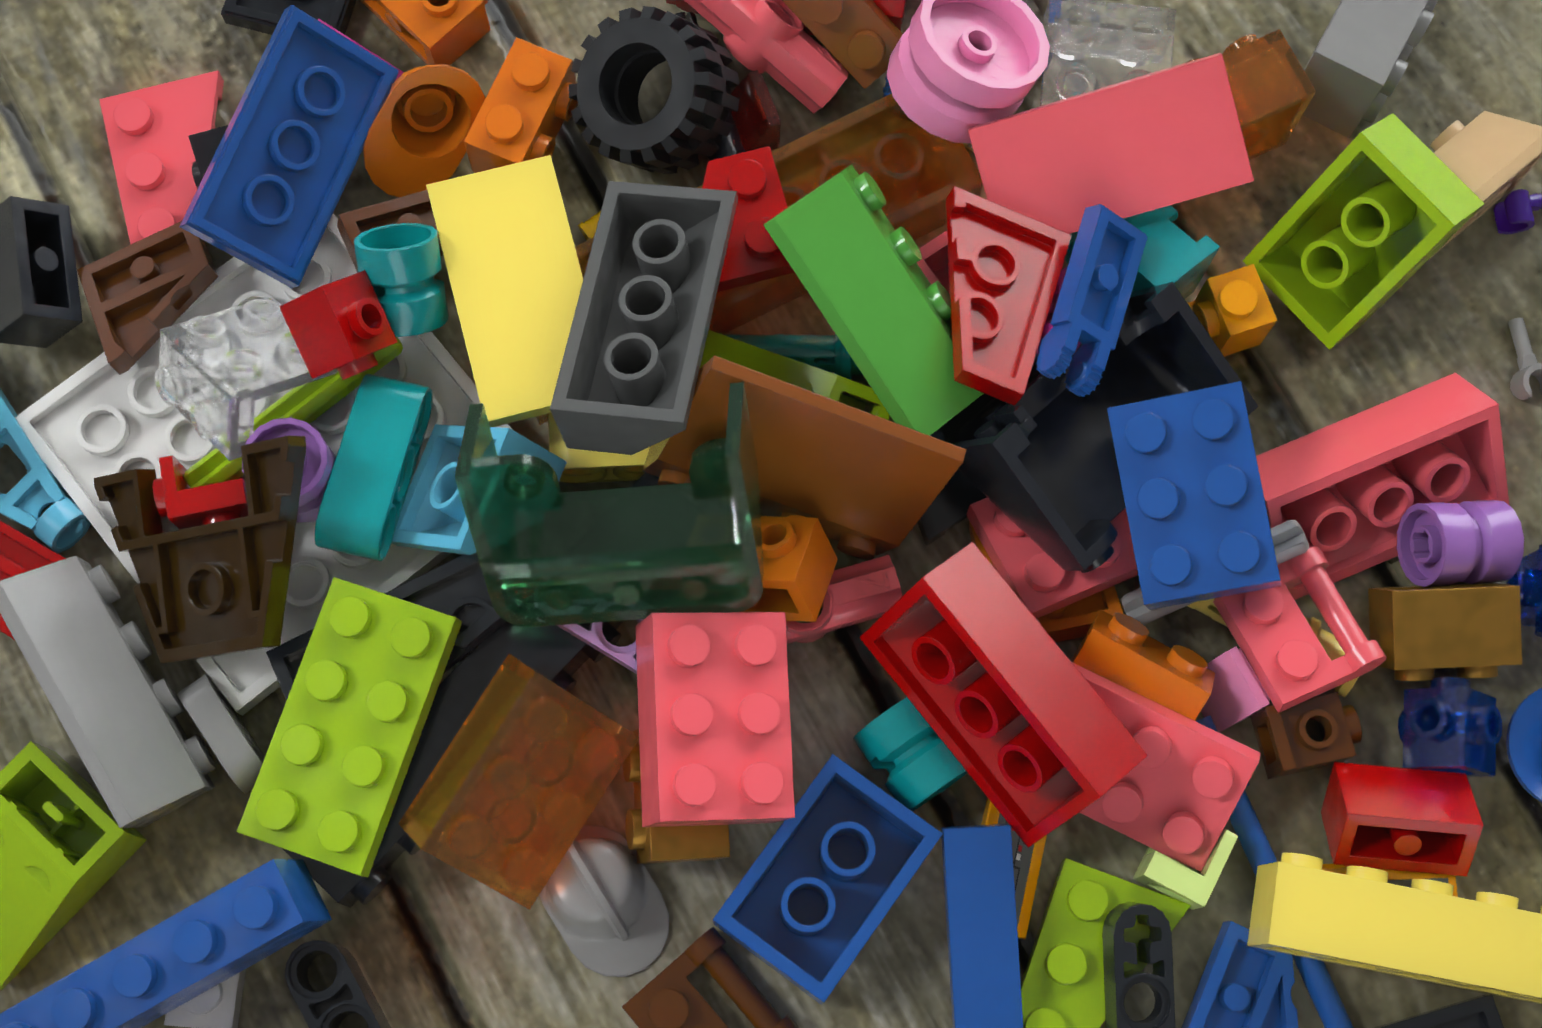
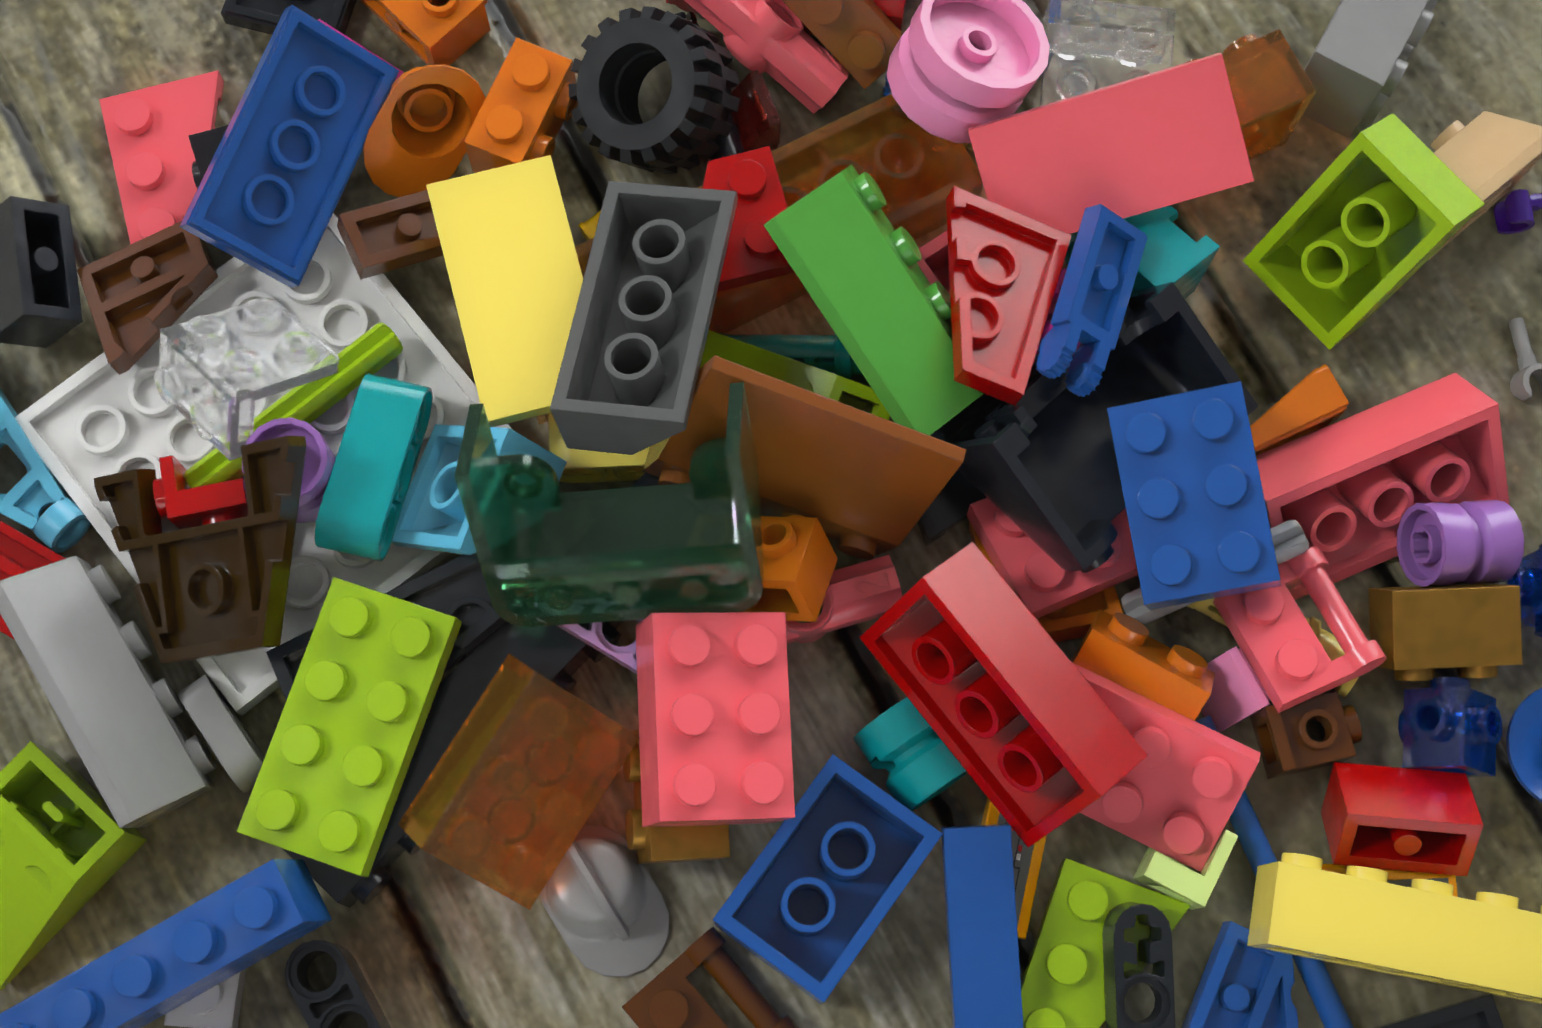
(339, 326): red brick -> none
(402, 272): teal wheel -> none
(1235, 310): light orange brick -> none
(1304, 409): none -> orange slope

